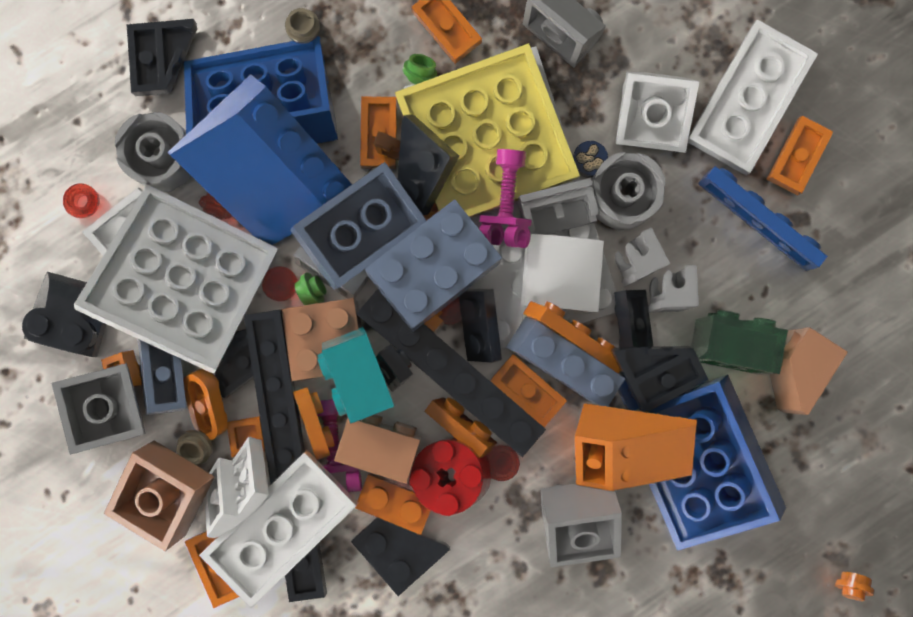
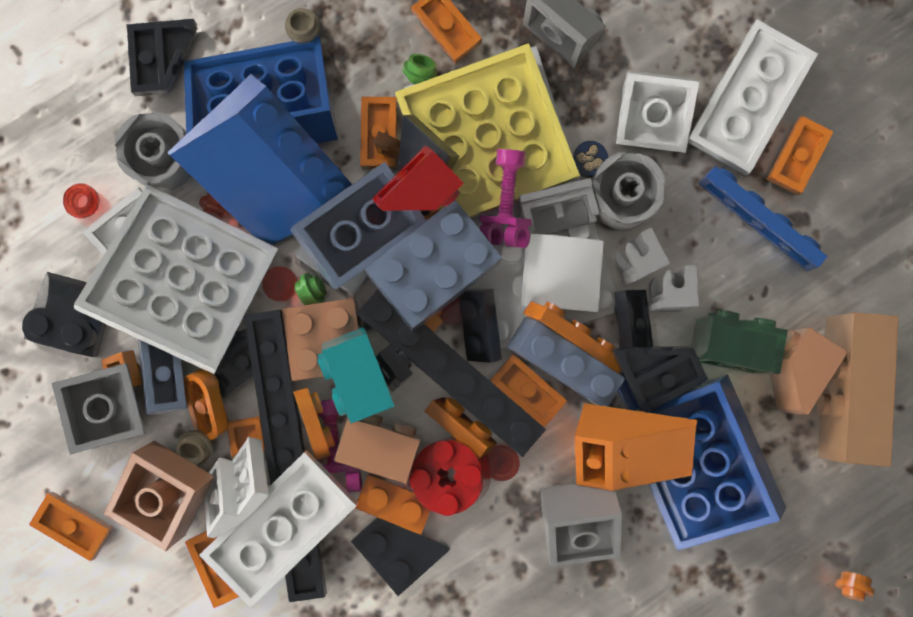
(71, 526): none -> orange plate
(420, 185): none -> red slope
(860, 397): none -> medium nougat brick

